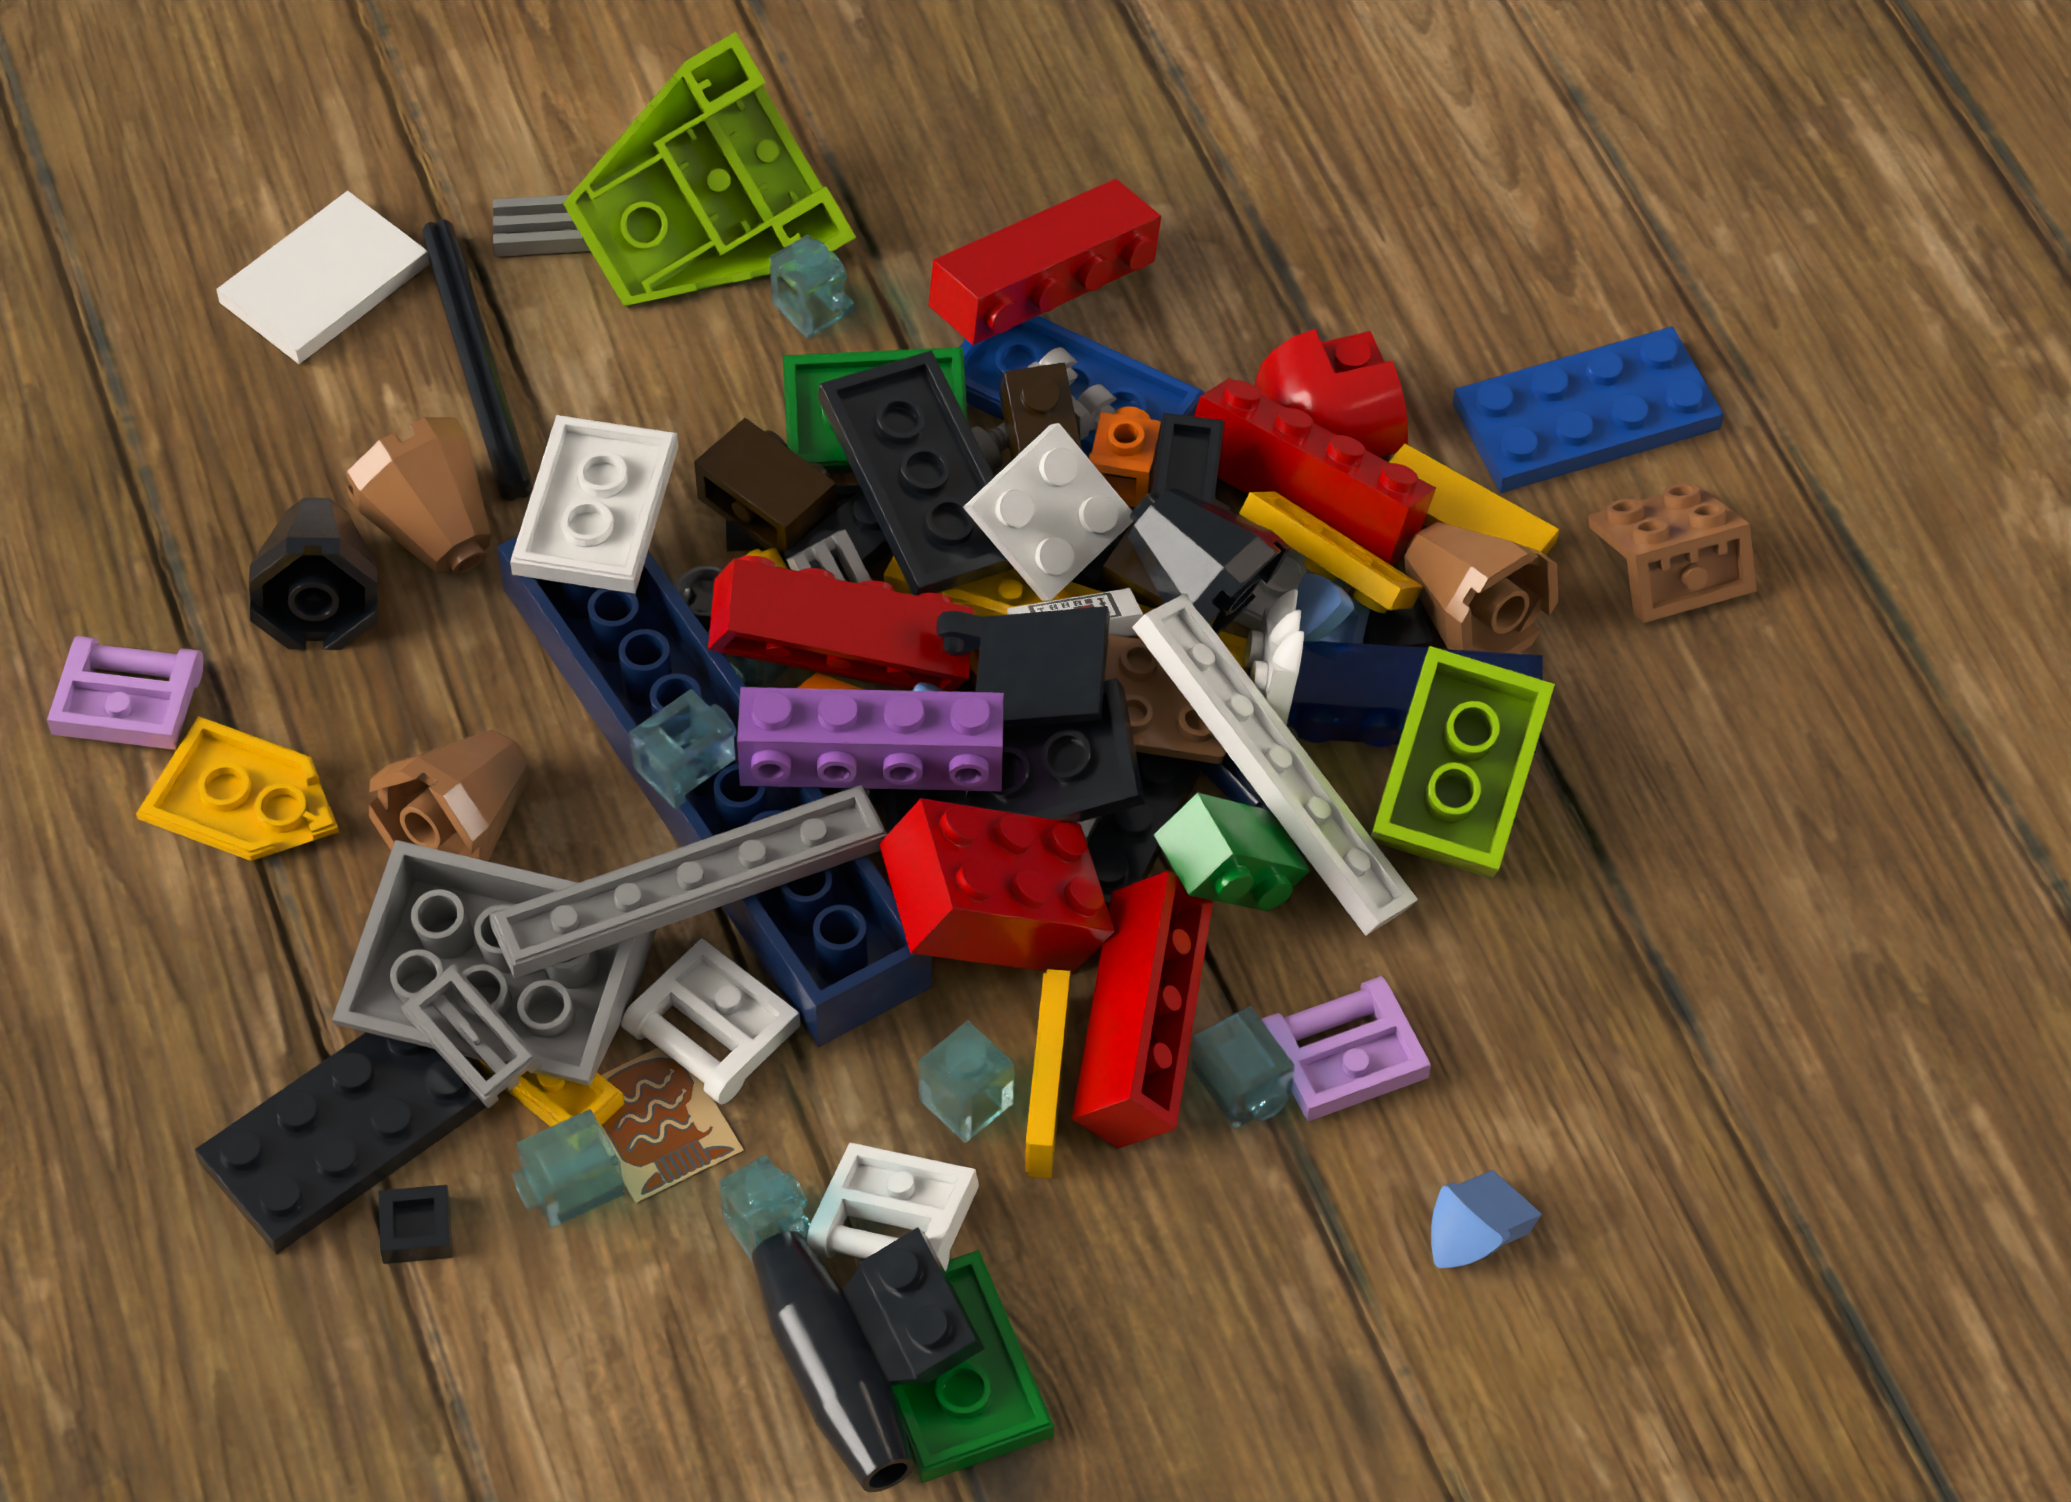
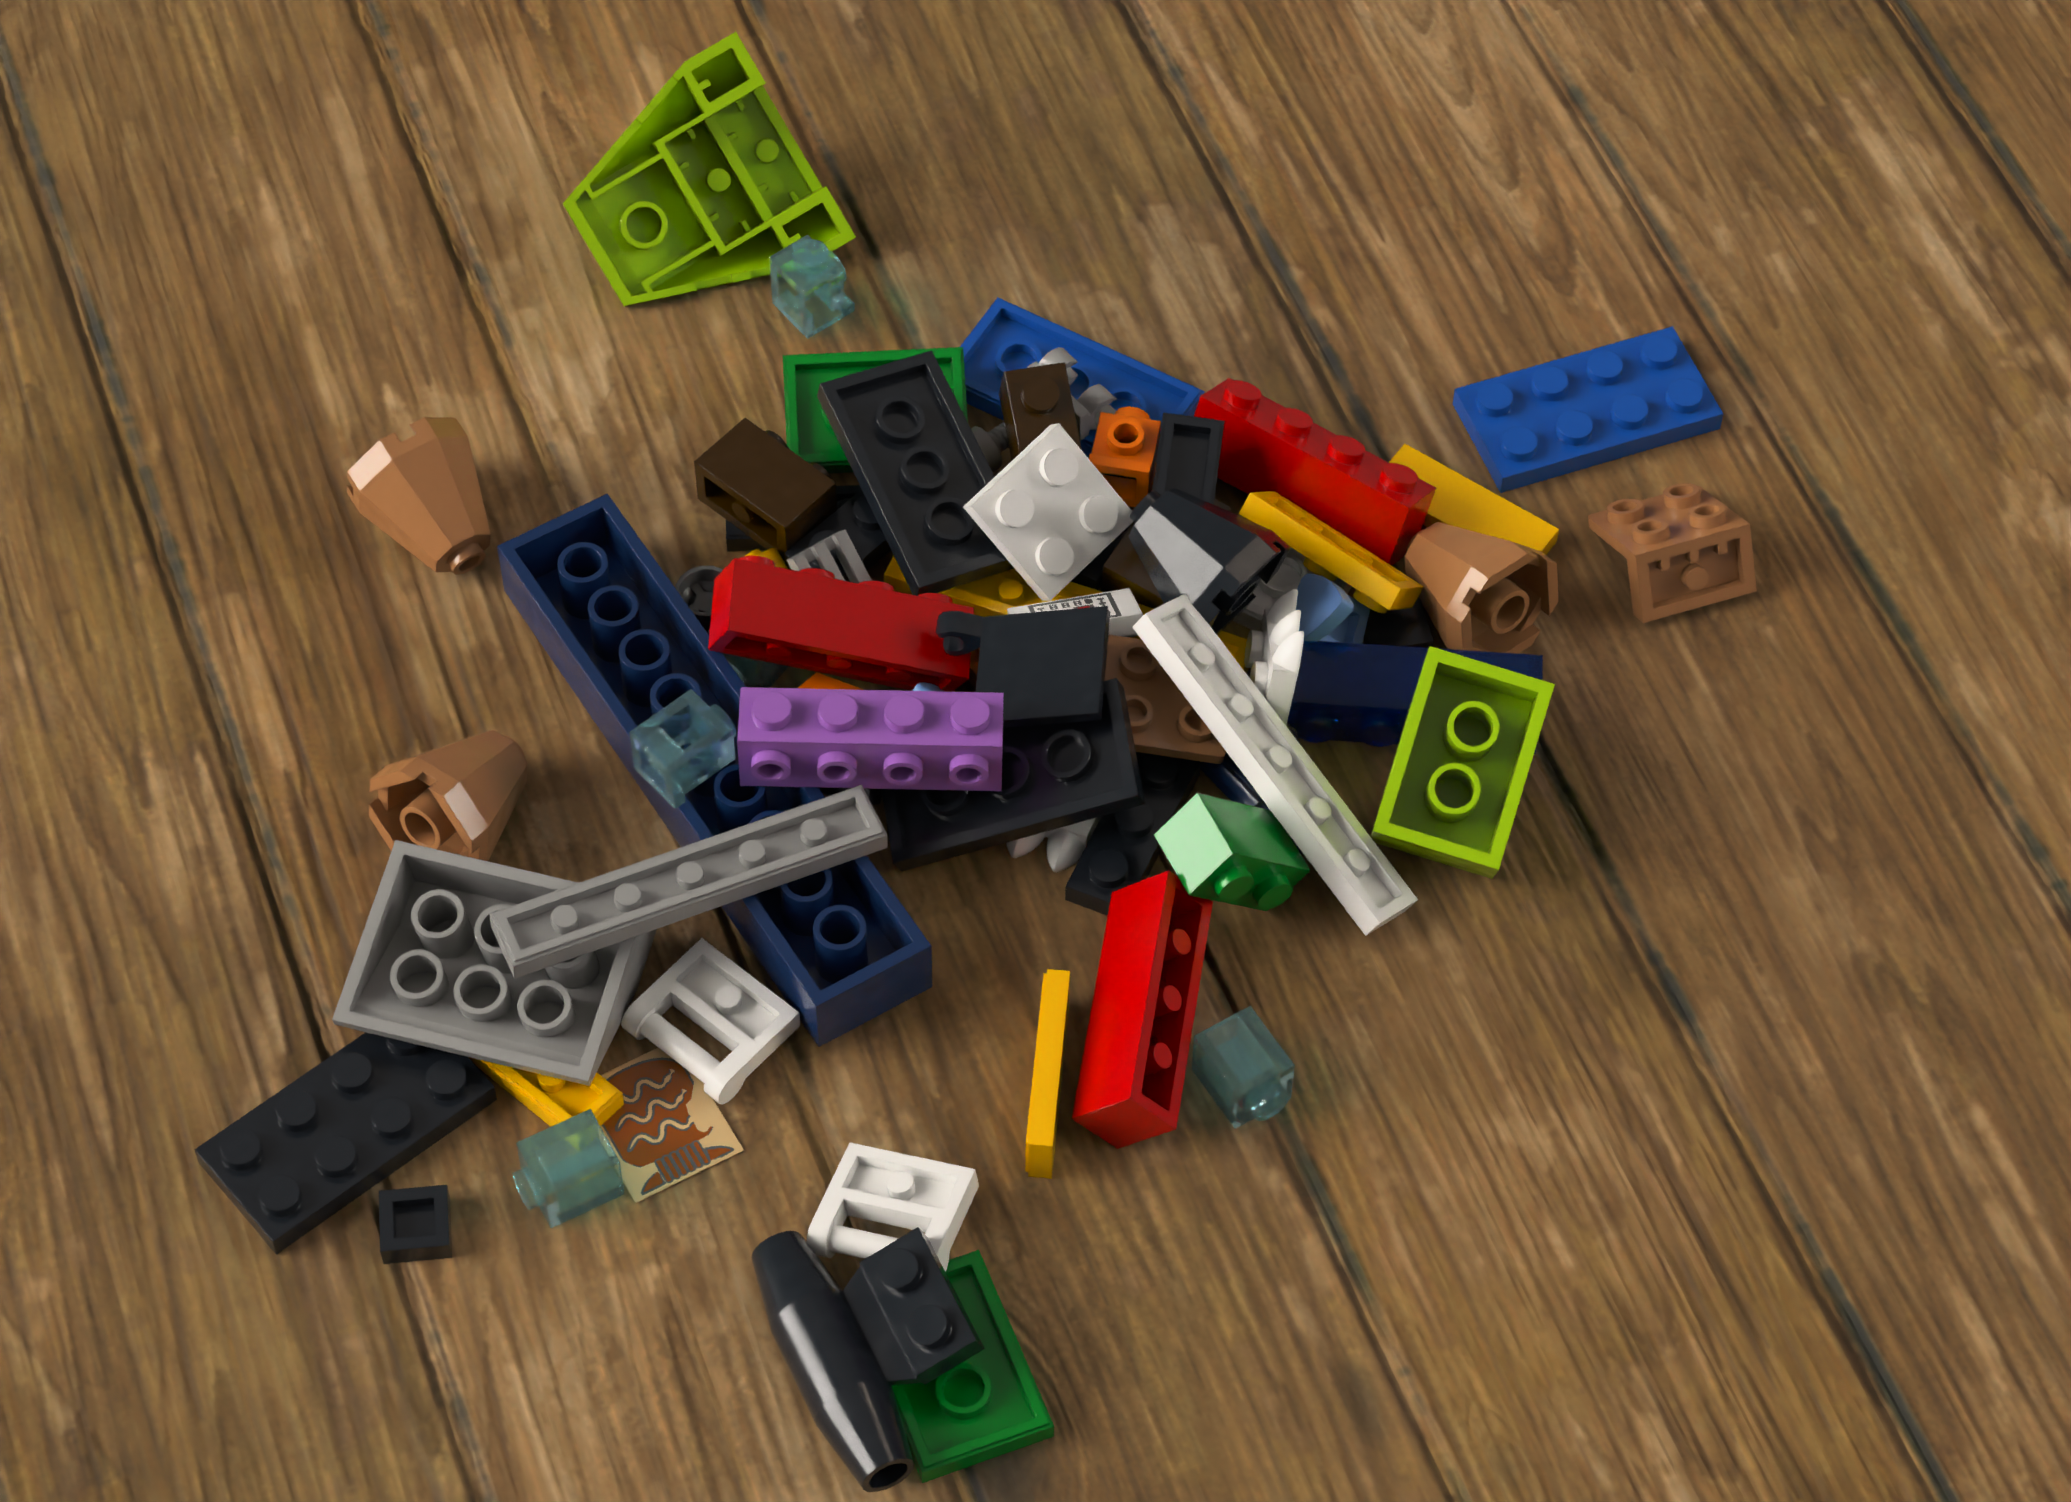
(124, 706): lavender plate -> none
(239, 794): yellow tile -> none
(314, 578): black cone -> none
(323, 277): white tile -> none
(477, 361): black axle -> none
(505, 1075): light grey tile -> none
(534, 214): light grey tile -> none
(595, 504): white tile -> none
(761, 1203): clear light blue brick -> none
(966, 1081): clear light blue brick -> none
(995, 887): red brick -> none
(1044, 261): red brick -> none
(1340, 387): red brick -> none
(1355, 1062): lavender plate -> none
(1478, 1219): medium blue tile -> none

